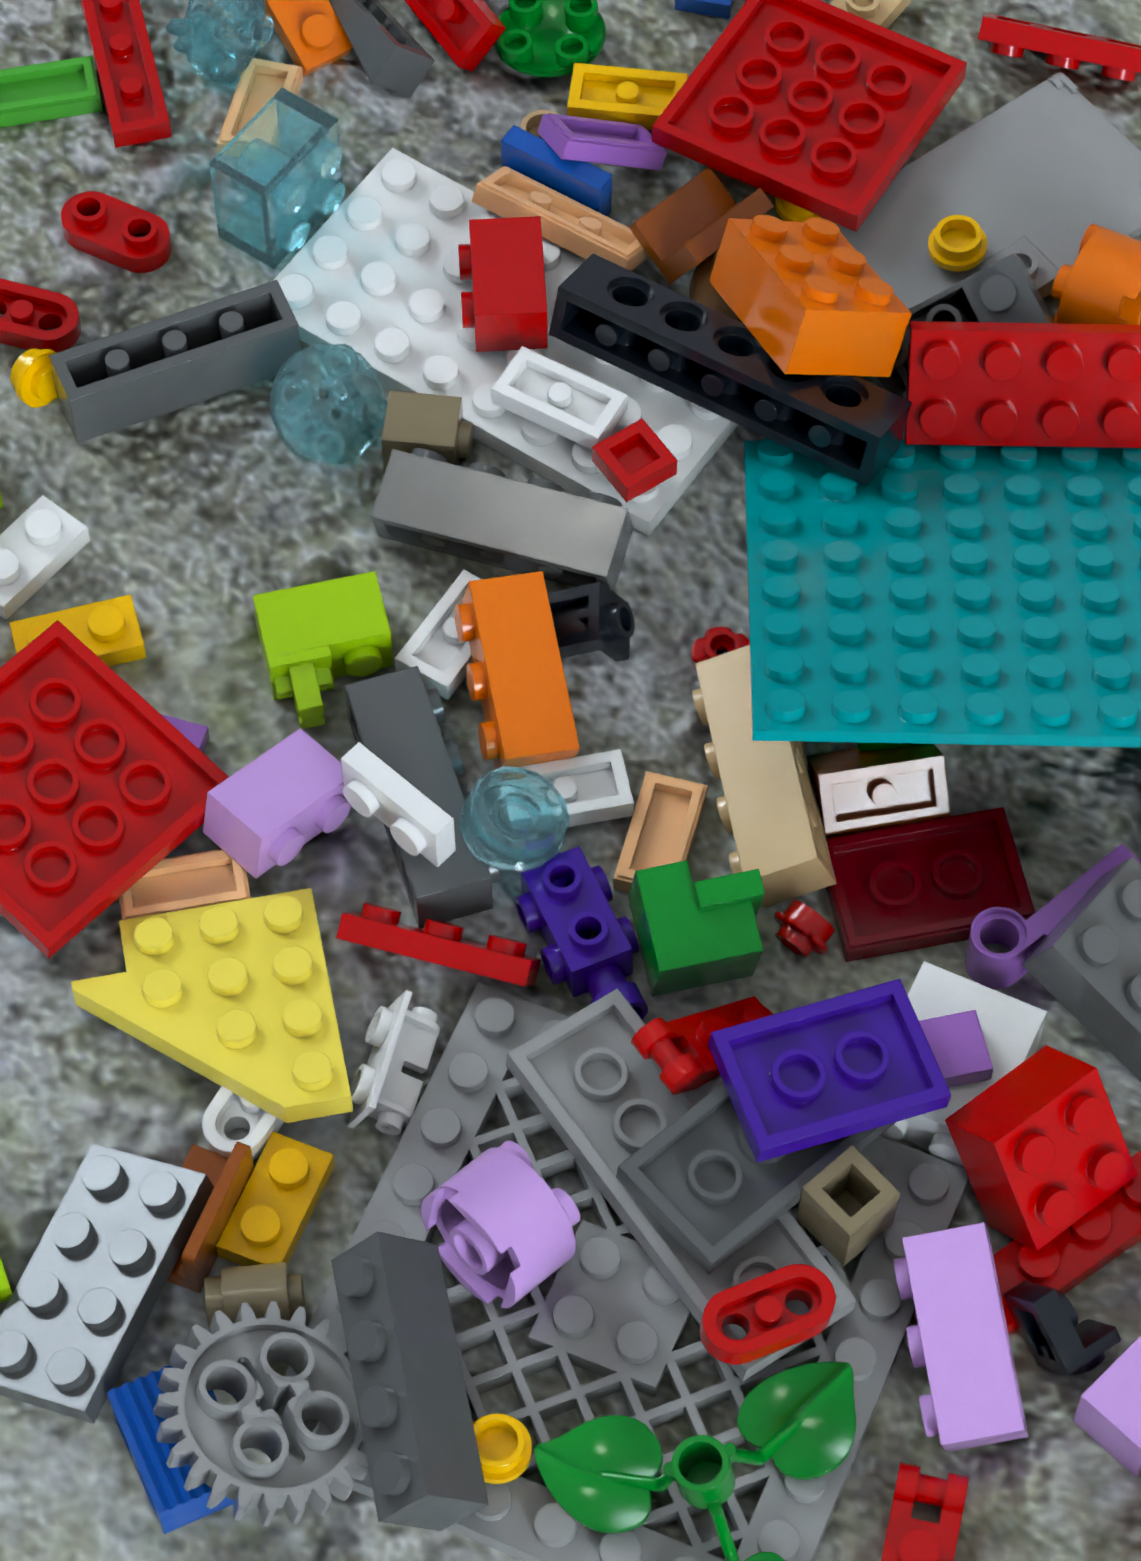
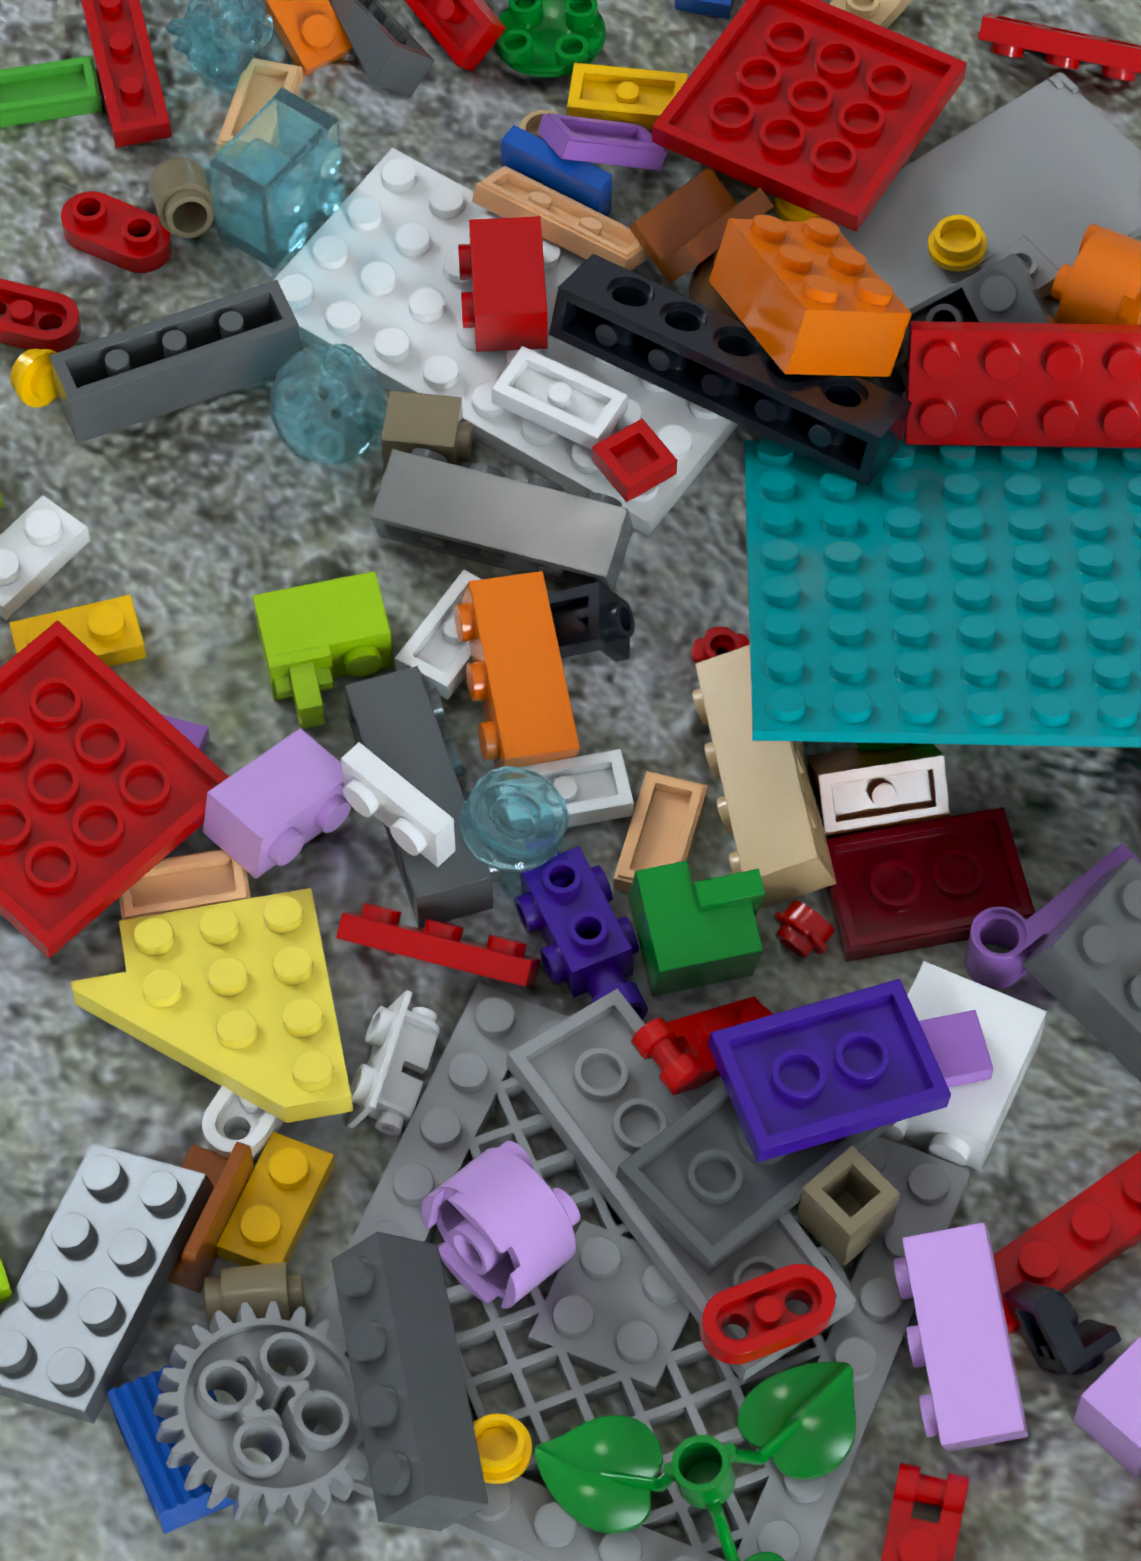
(182, 197): none -> dark tan brick
(1041, 1147): red brick -> none

